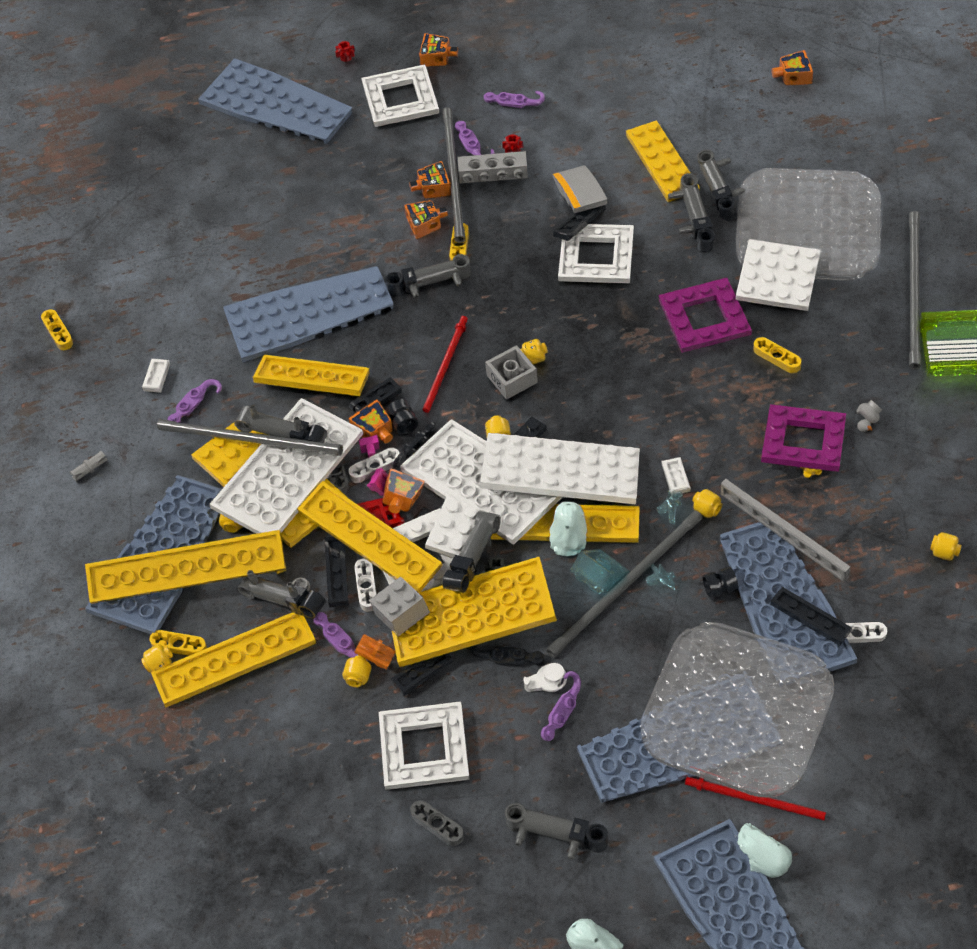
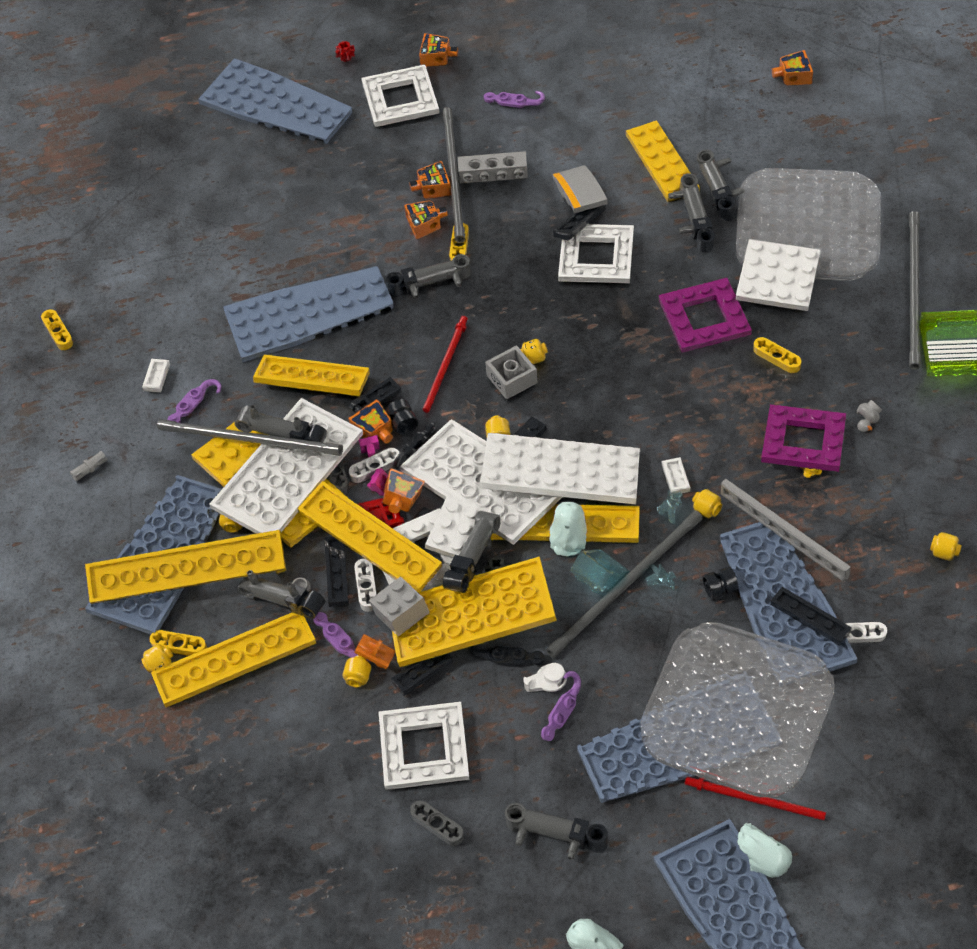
(468, 139): medium lavender piece -> none
(512, 143): red gear -> none

